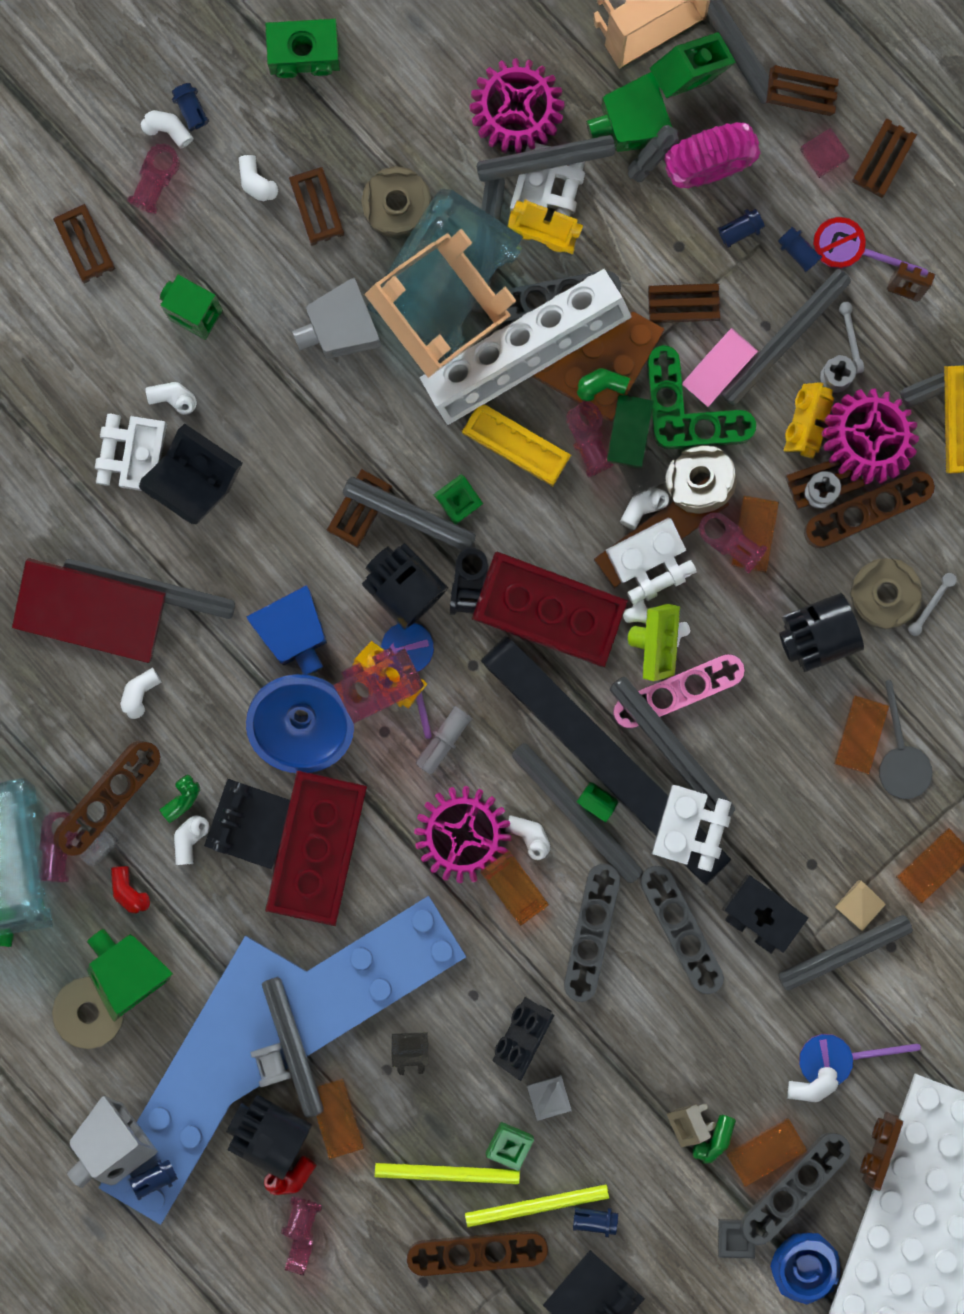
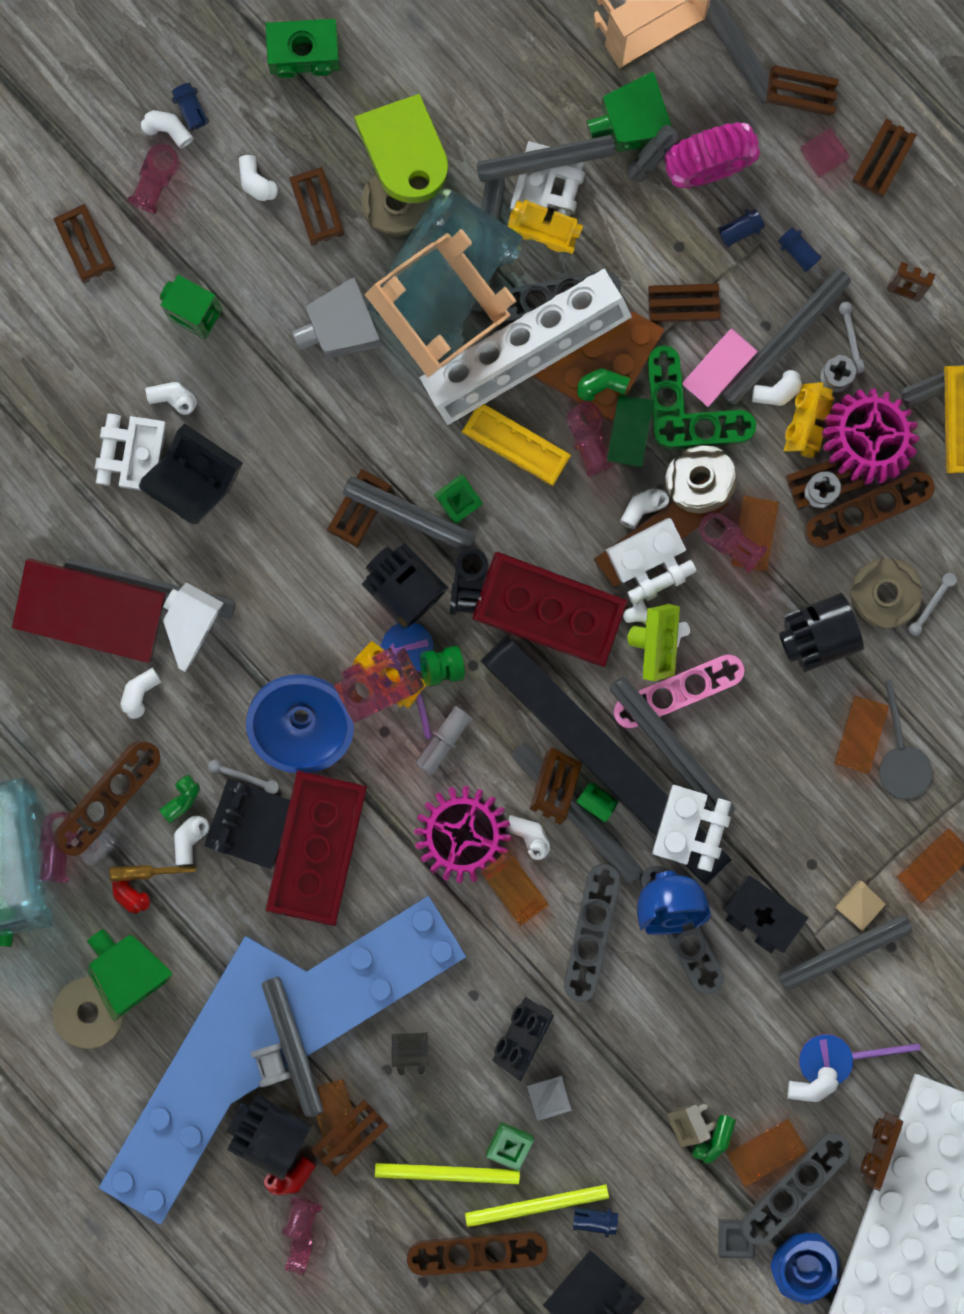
(108, 1145): light grey torso -> none
(144, 872): none -> pearl gold piece
(153, 1179): dark blue pin -> none
(189, 621): none -> white slope
(270, 786): none -> light grey hinge
(292, 629): blue torso -> none
(327, 1160): none -> reddish brown tile
(402, 147): none -> lime tile
(442, 666): none -> green wheel
(537, 87): dark pink gear -> none
(548, 808): none -> reddish brown tile
(670, 903): none -> blue cylinder
(692, 65): green brick -> none
(781, 392): none -> white arm
(843, 243): piece -> none

